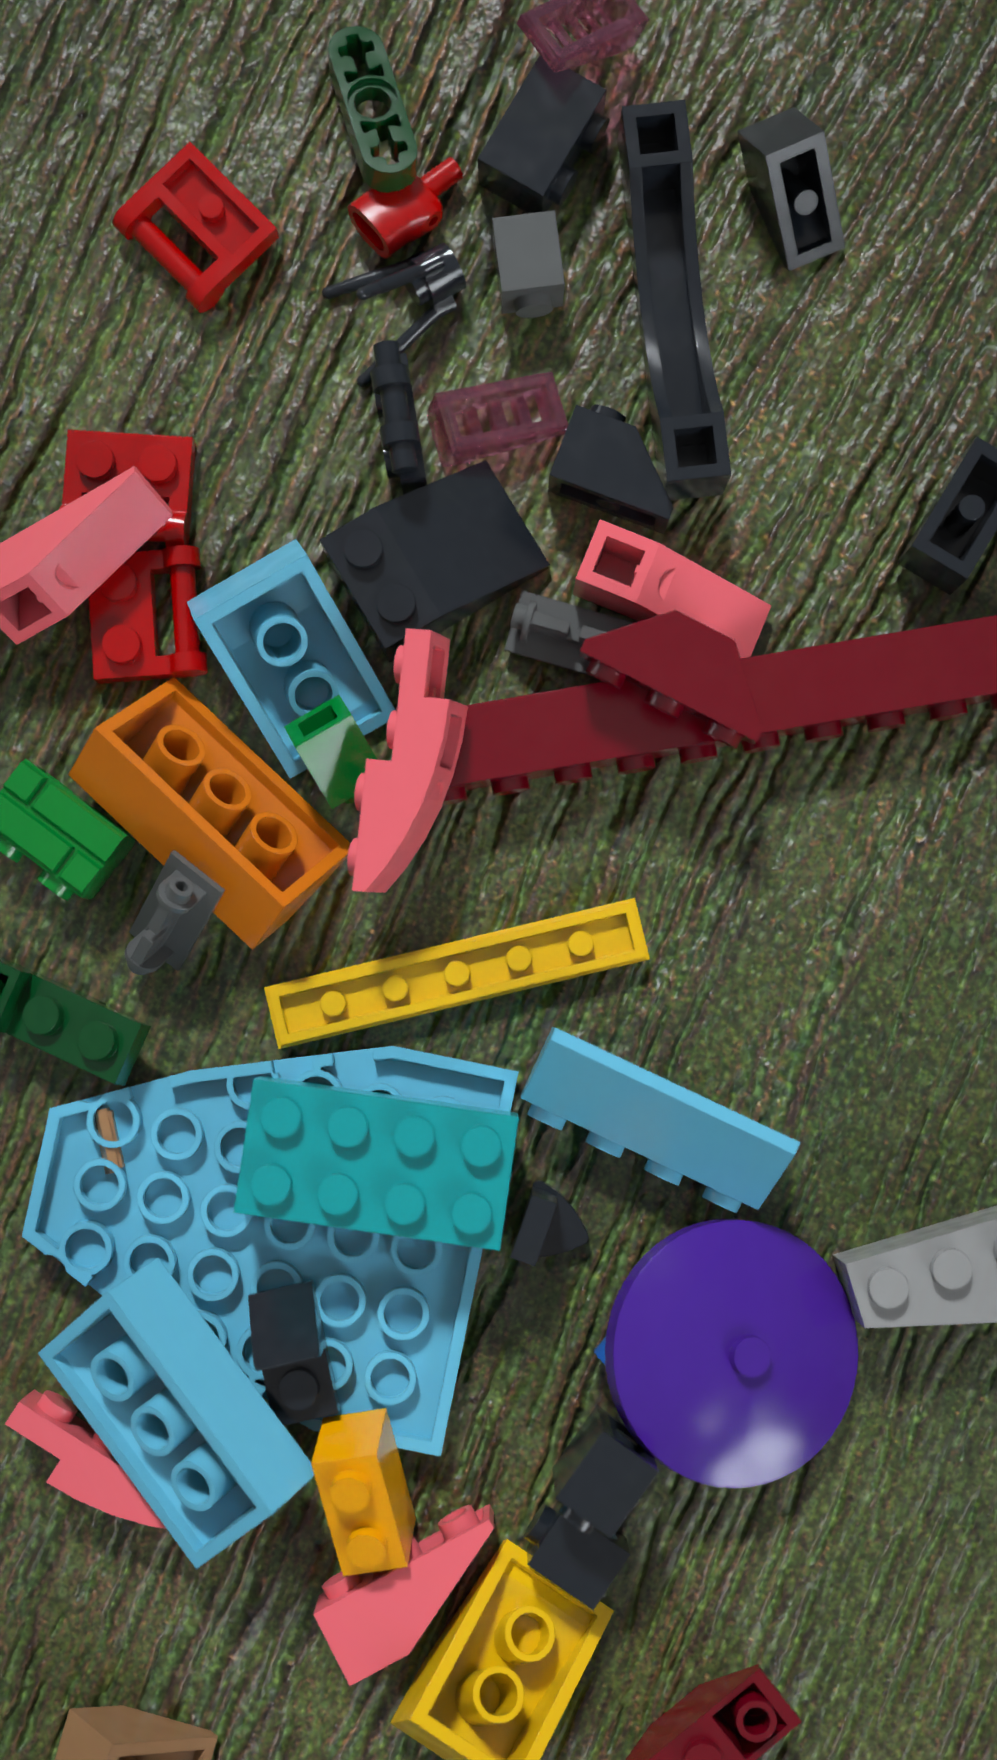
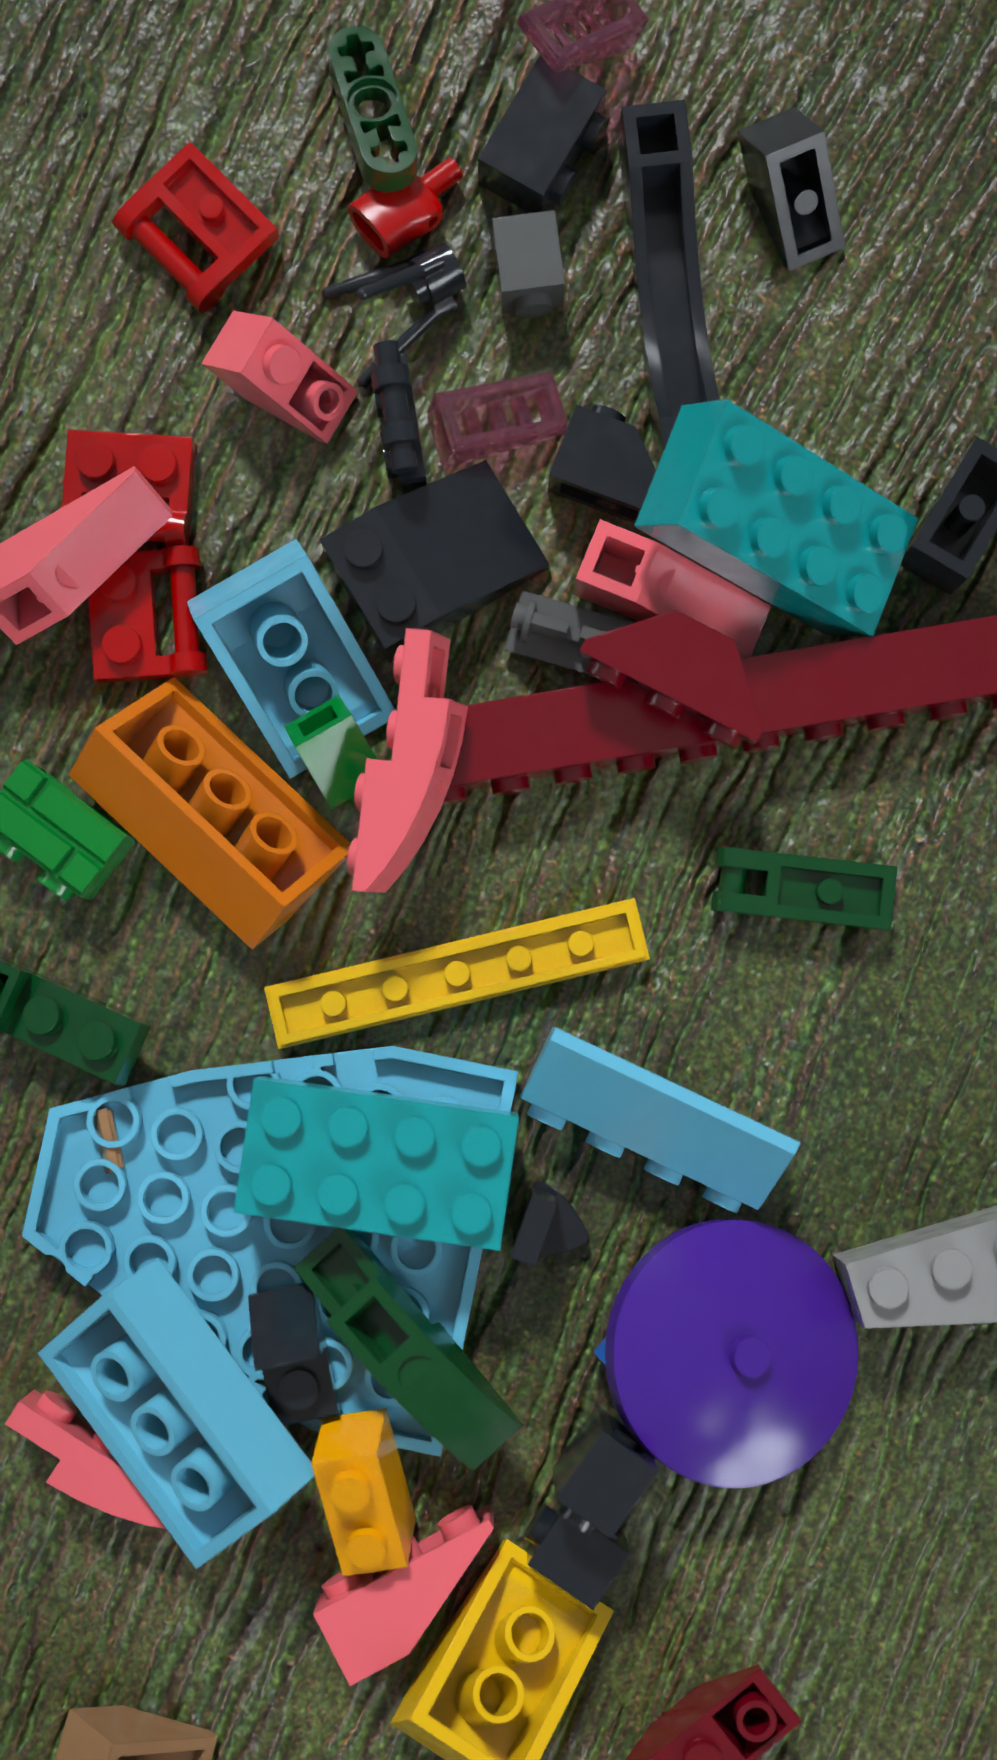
(172, 916): dark grey hinge -> none
(280, 374): none -> coral slope
(405, 1350): none -> dark green slope
(776, 519): none -> teal brick
(807, 889): none -> dark green plate

